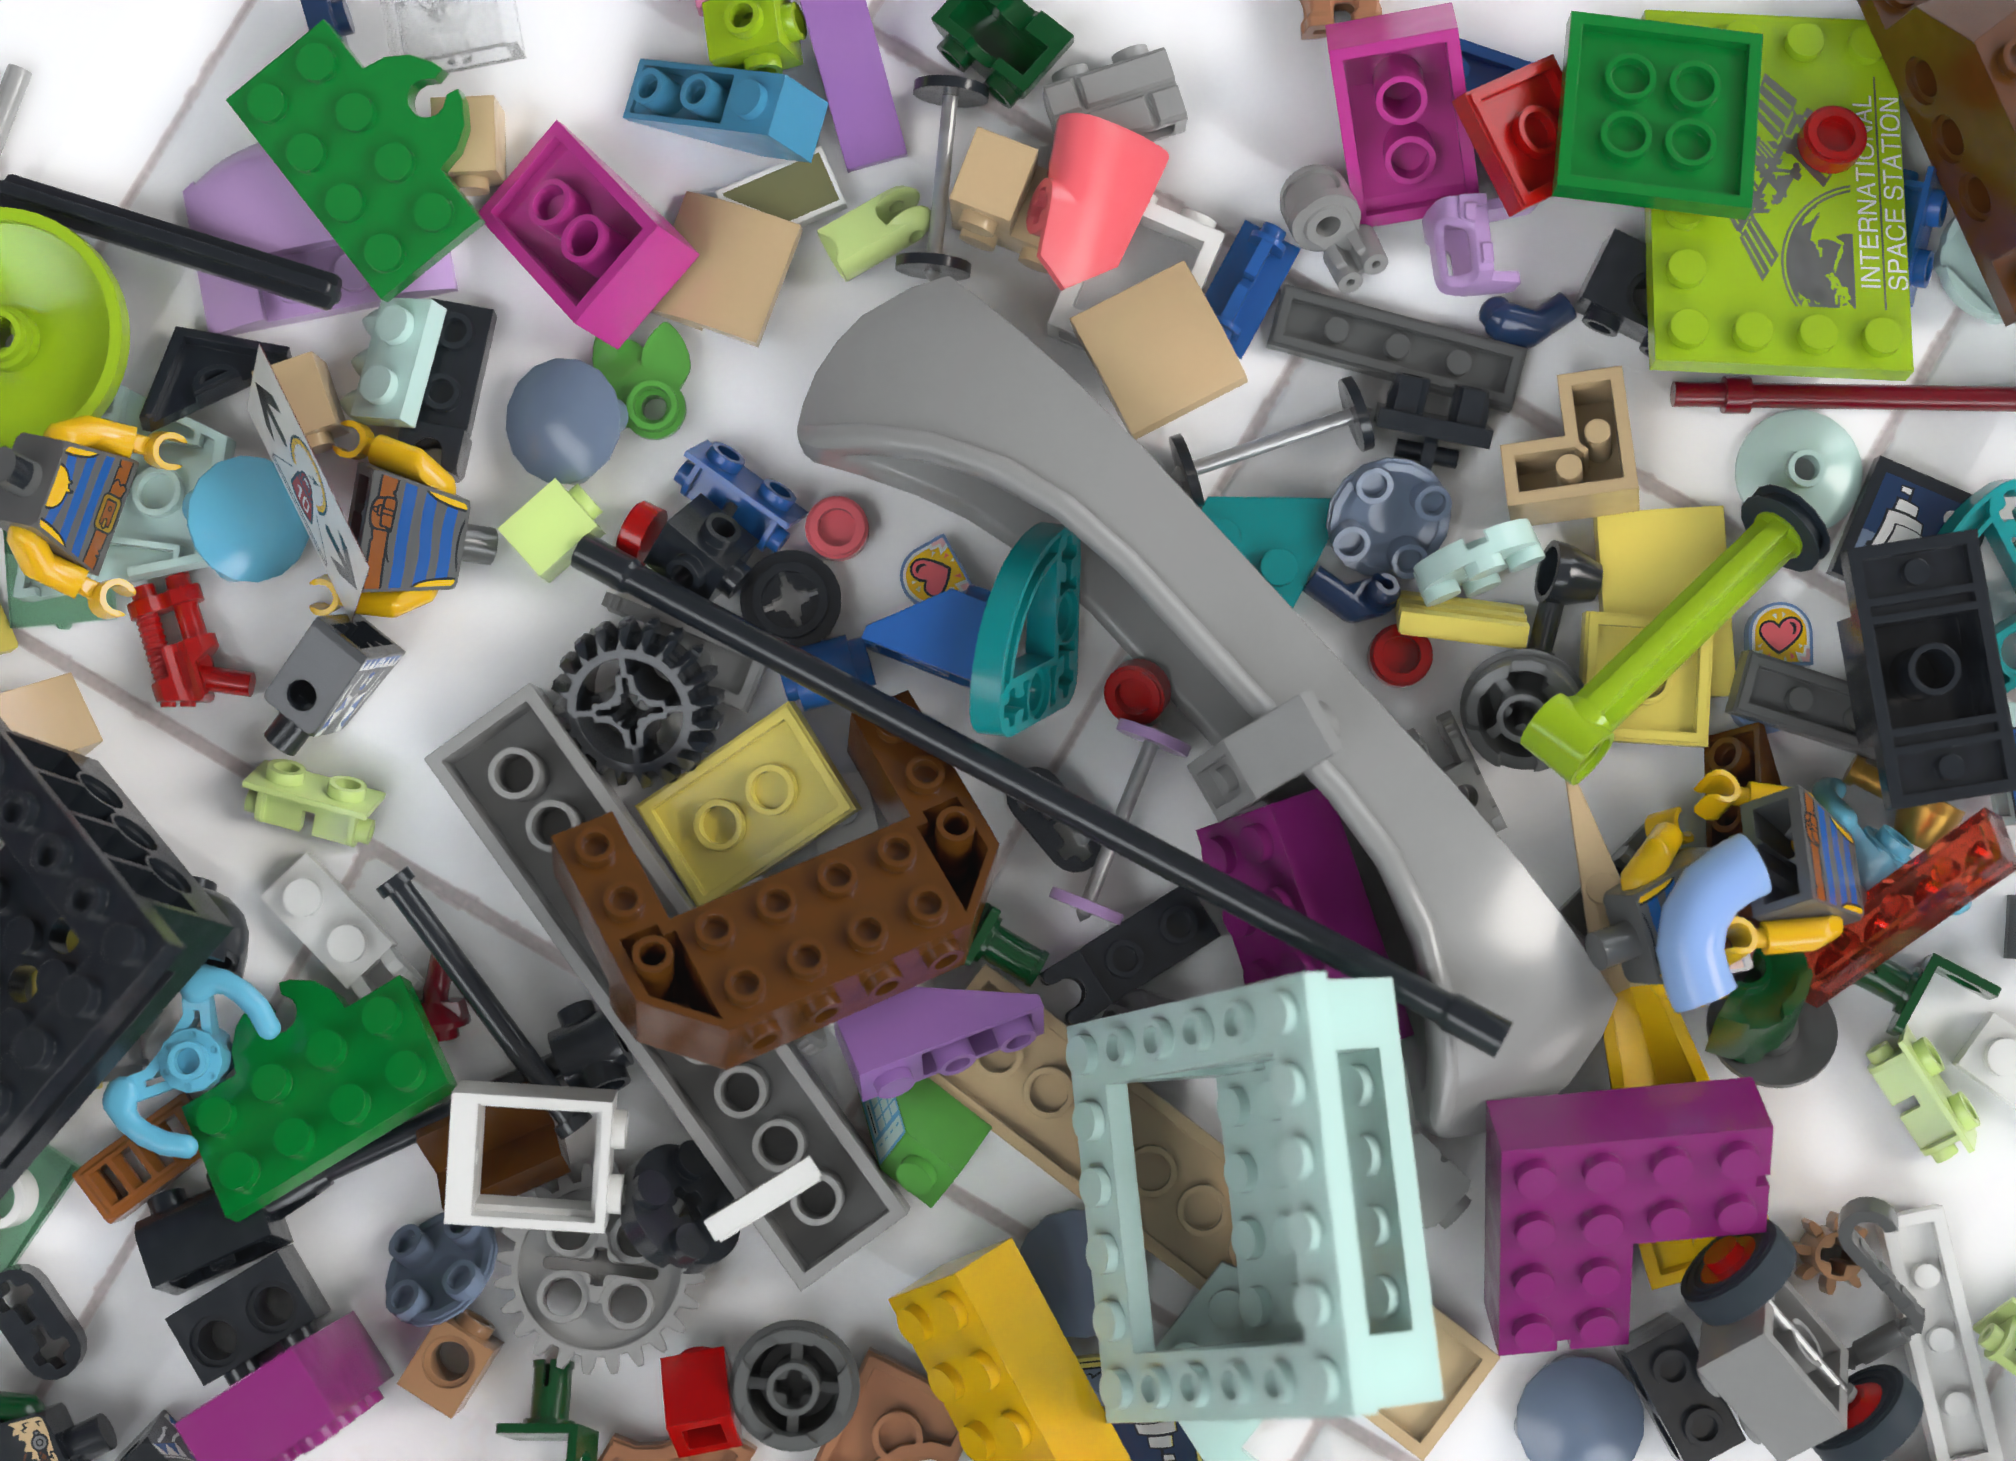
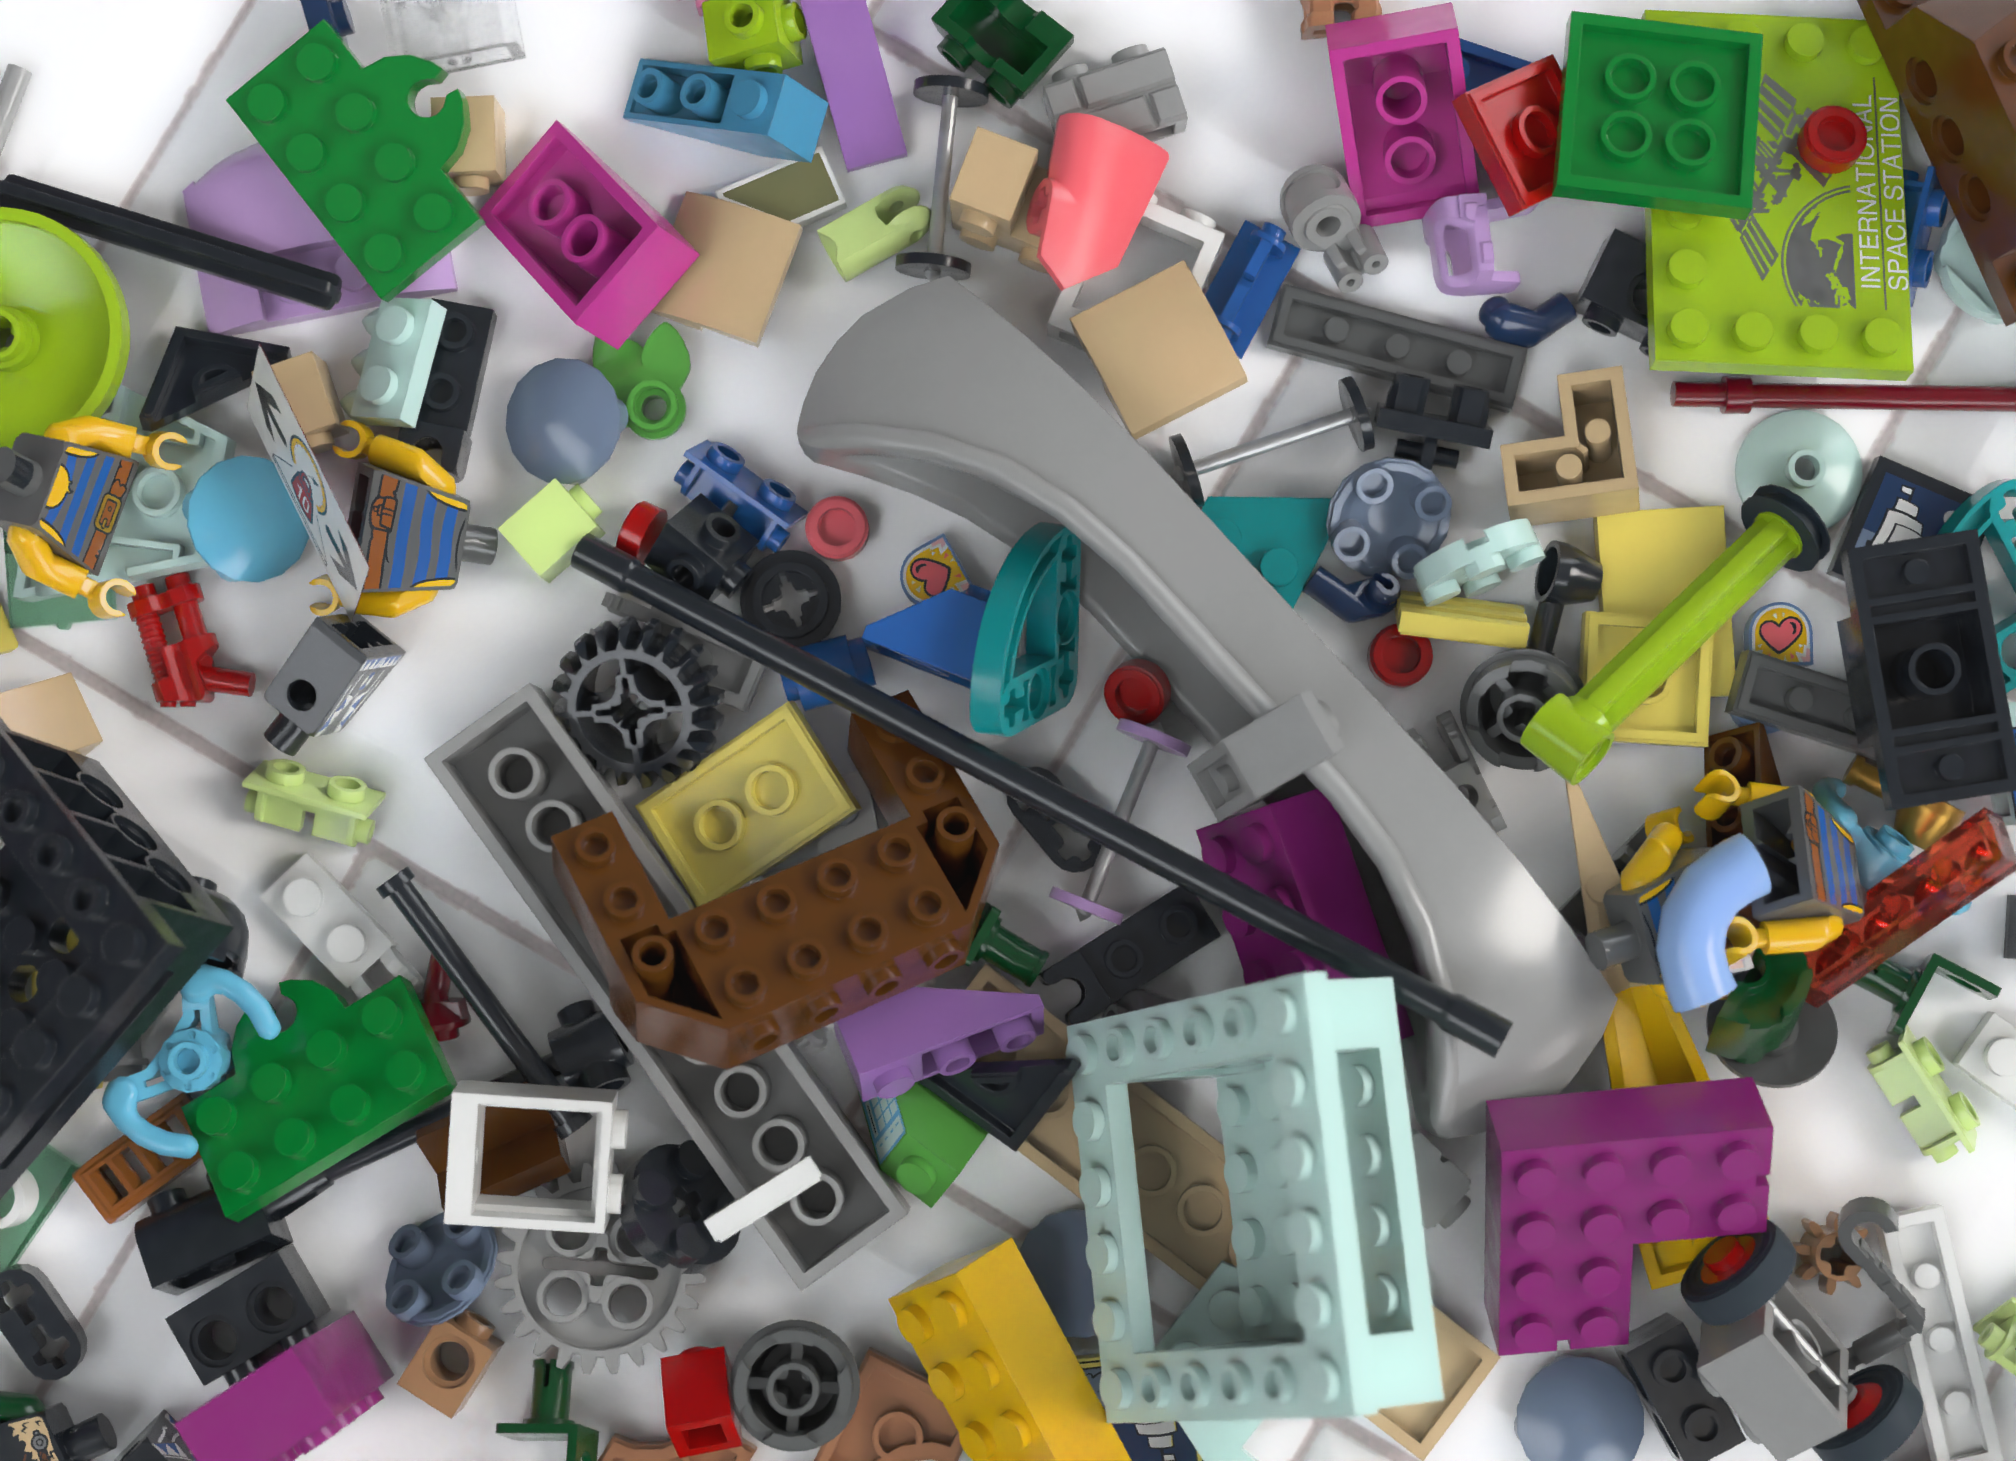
(1005, 1095): none -> black tile

